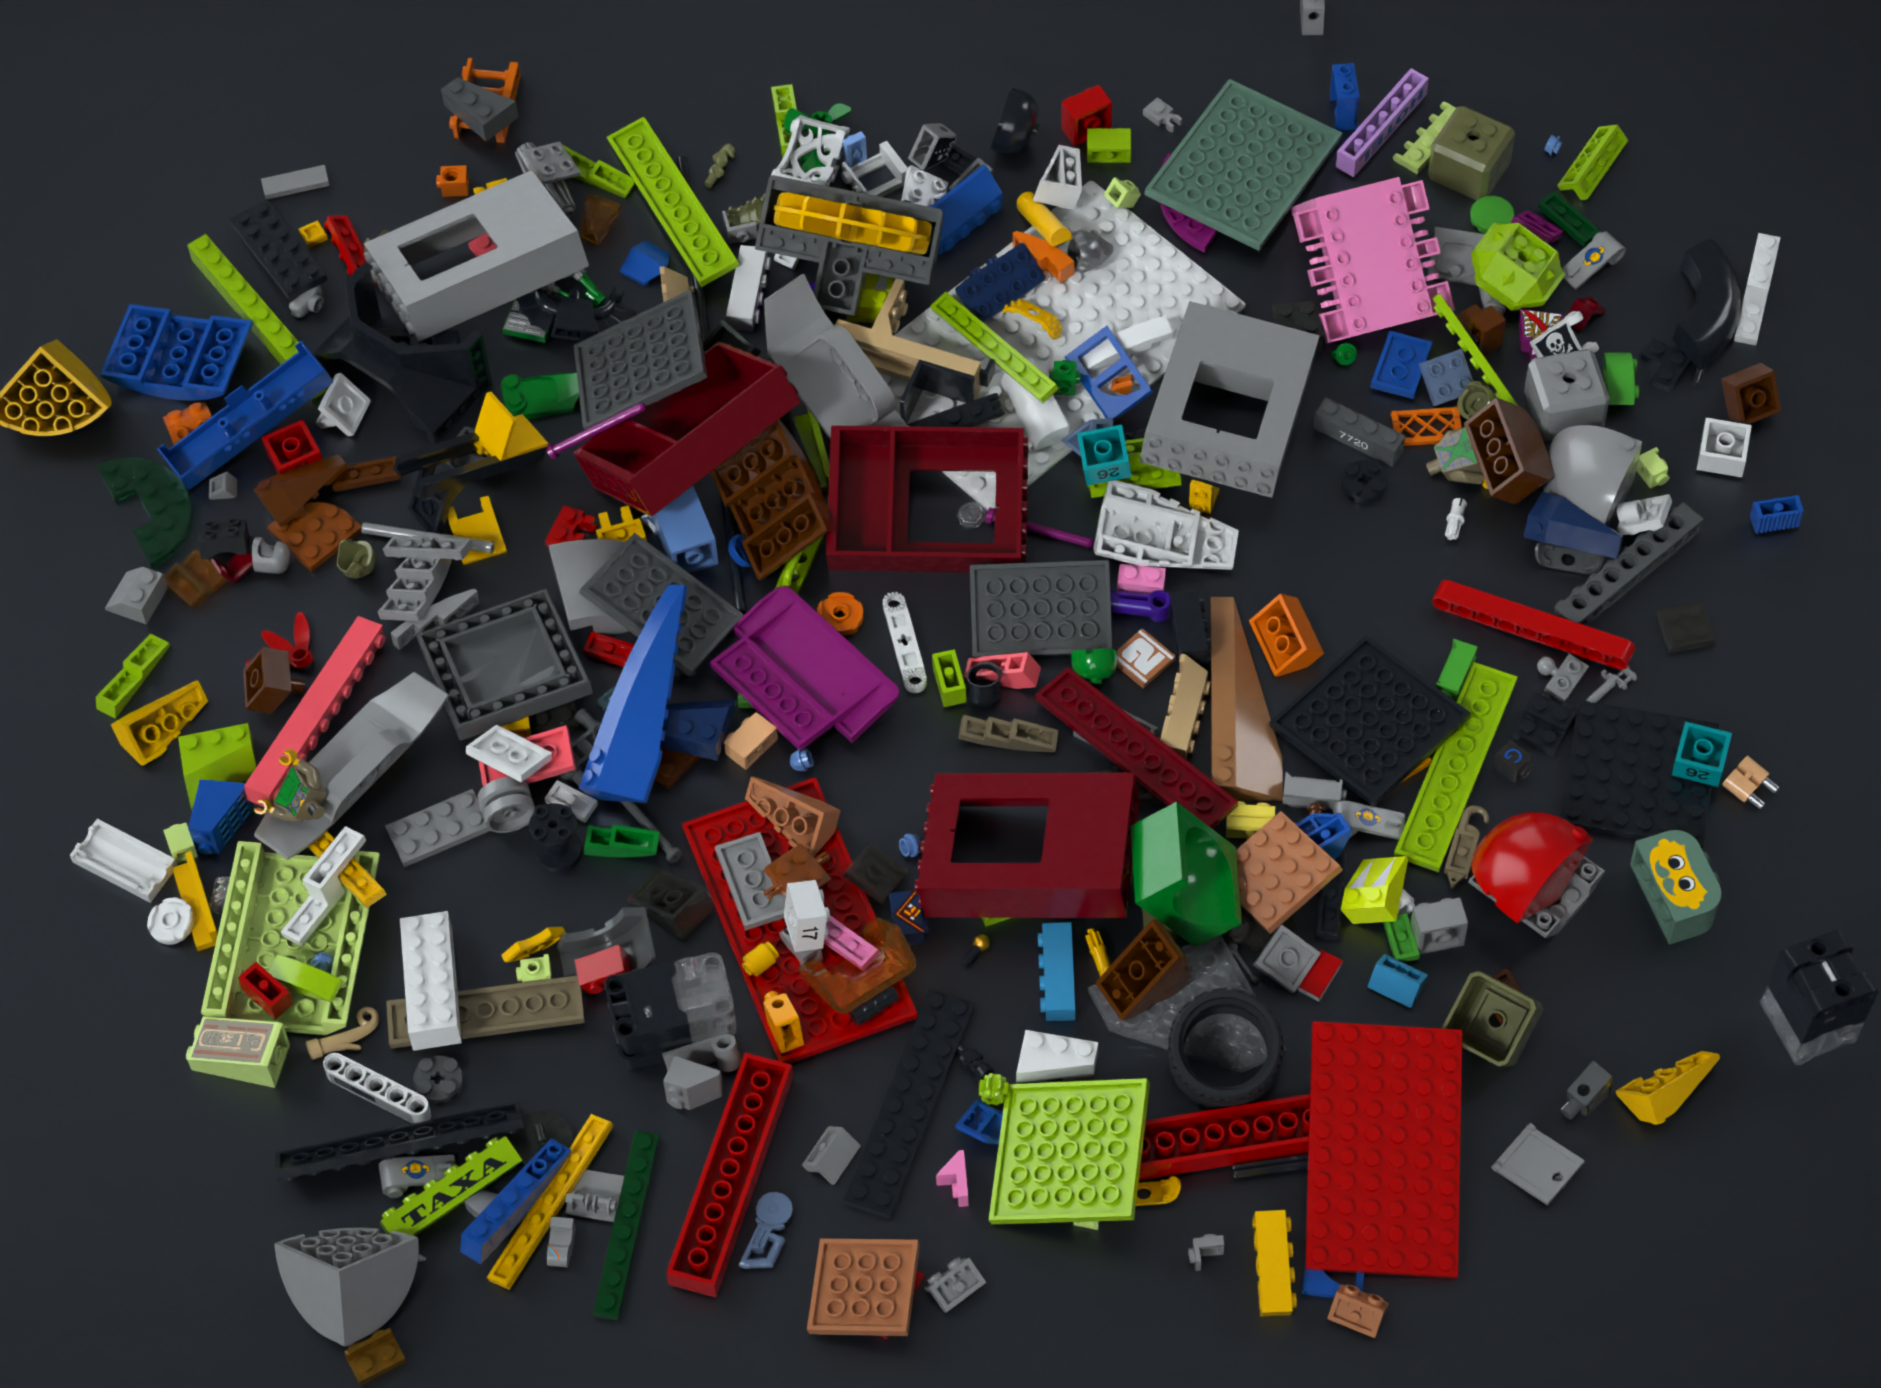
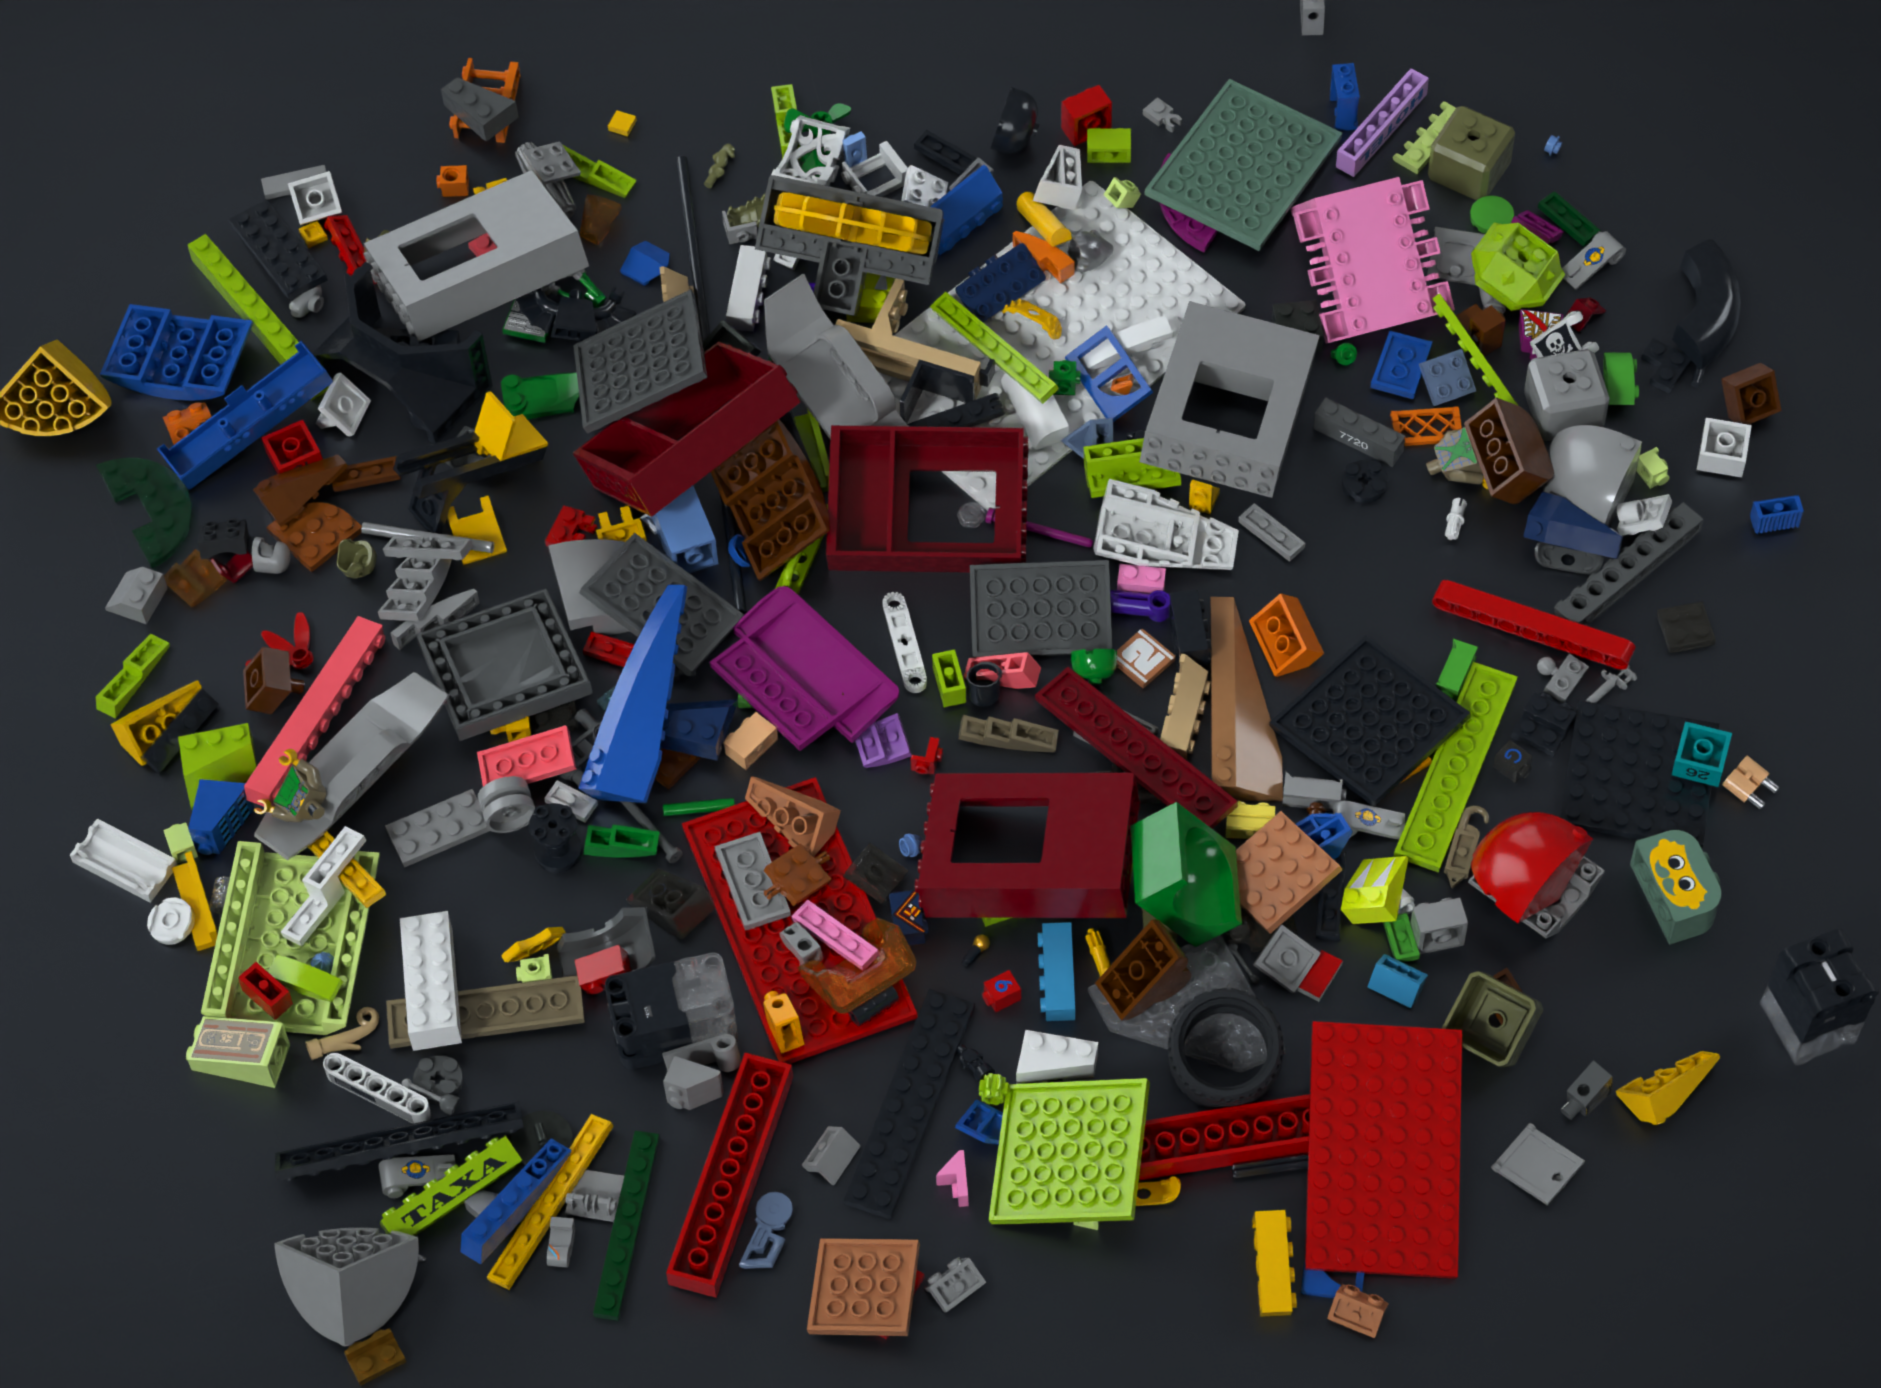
(183, 724): none -> black plate
(223, 487): light grey slope -> none
(315, 198): none -> white slope
(447, 1102): none -> hinge
(508, 753): white plate -> none
(554, 450): magenta bar -> none
(622, 123): none -> yellow tile
(673, 201): lime plate -> none
(697, 806): none -> green piece
(760, 959): yellow brick -> none
(801, 760): medium blue plate -> none
(806, 915): white brick -> none
(851, 608): orange plate -> none
(883, 742): none -> medium lavender slope
(928, 763): none -> red bracket
(932, 145): light grey torso -> none
(1001, 991): none -> red brick
(1104, 455): teal brick -> none
(1205, 1246): light grey bracket -> none
(1271, 532): none -> light grey plate
(1474, 399): olive cap -> none
(1594, 161): lime fence -> none
(1757, 289): white bracket -> none

